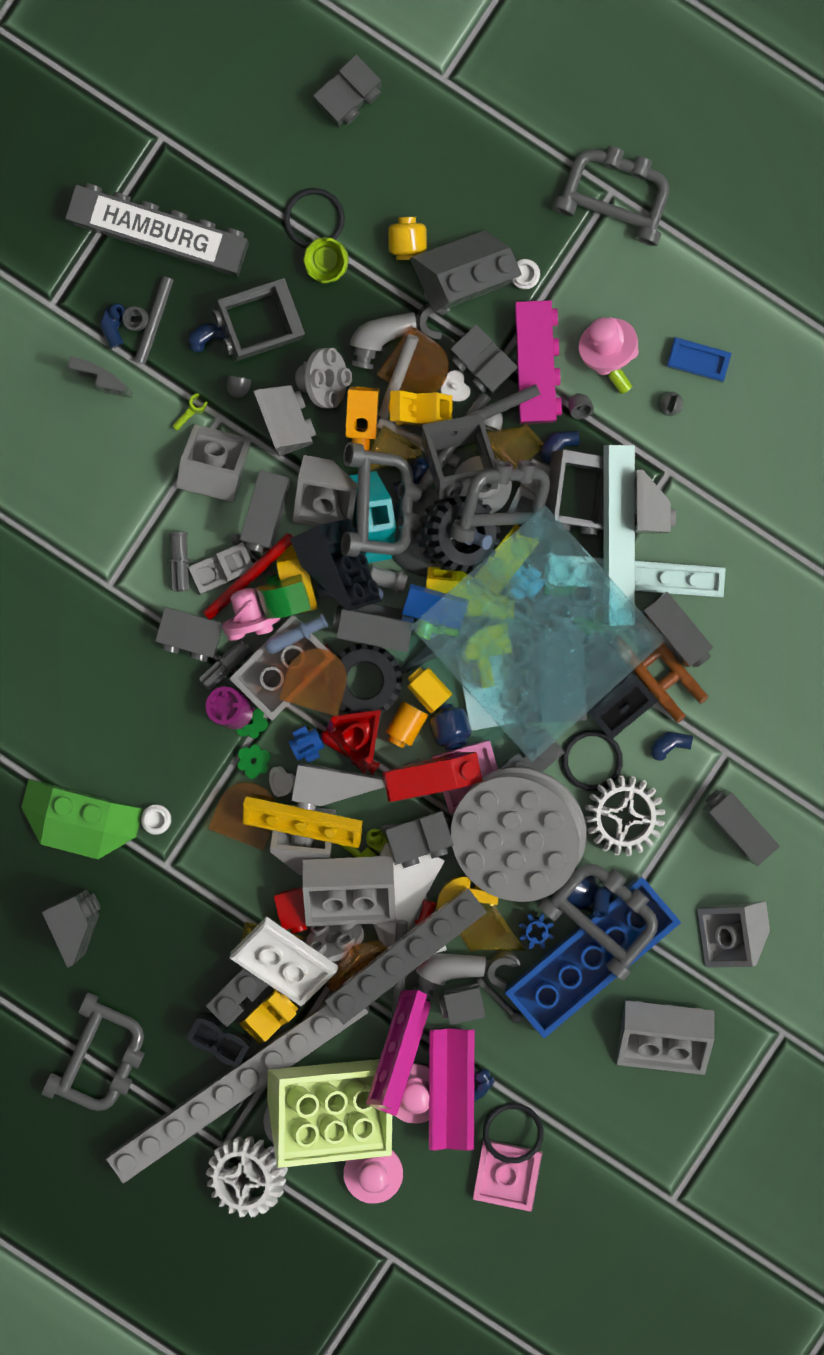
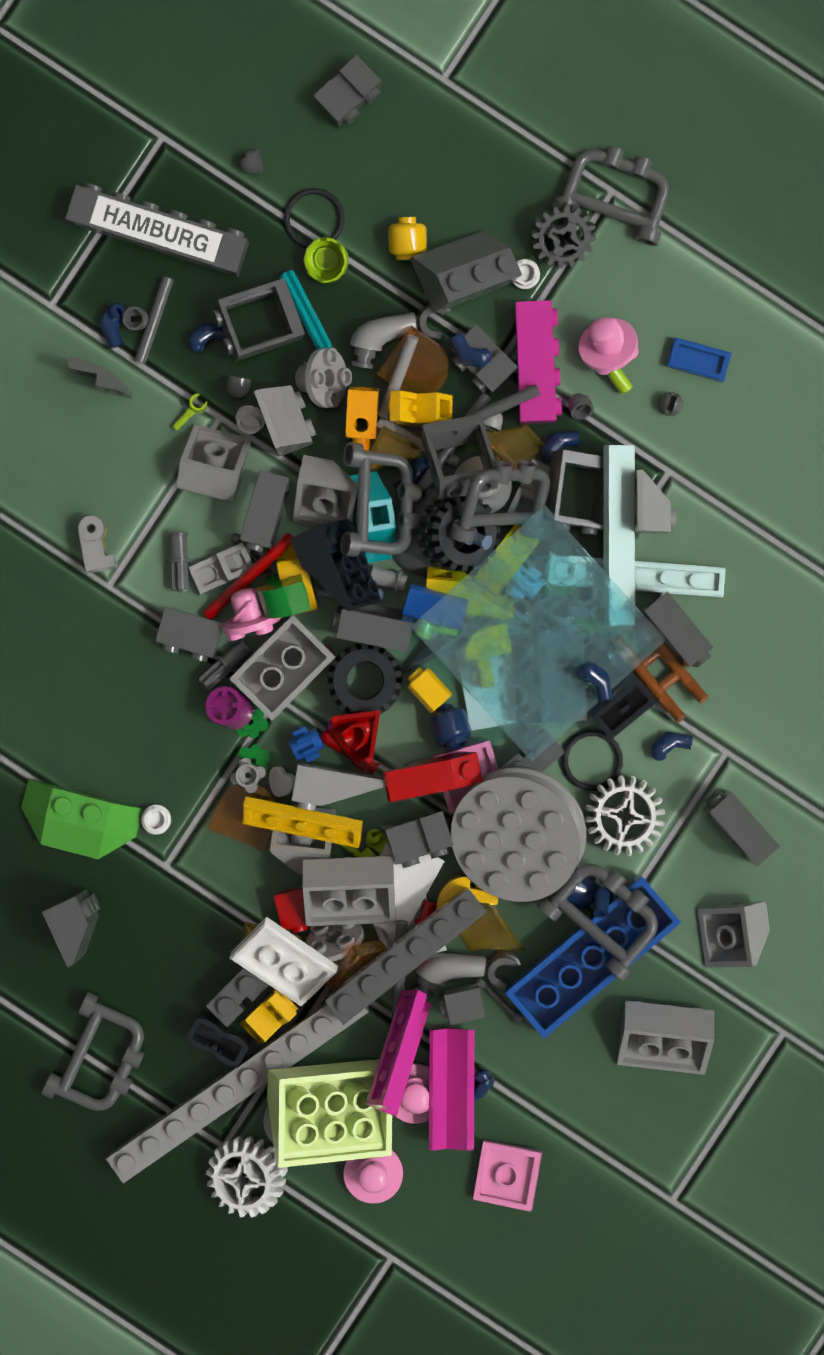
(92, 534): none -> light grey leg
(249, 419): none -> white plate
(249, 783): none -> light grey plate
(251, 161): none -> dark grey hinge
(304, 630): sand blue piece -> none
(306, 311): none -> teal axle
(315, 681): clear orange tile -> none
(406, 725): light orange brick -> none
(455, 386): white piece -> none
(469, 355): none -> dark blue arm
(532, 938): blue gear -> none
(532, 1152): black piece -> none
(559, 246): none -> dark grey gear
(597, 676): none -> dark blue arm

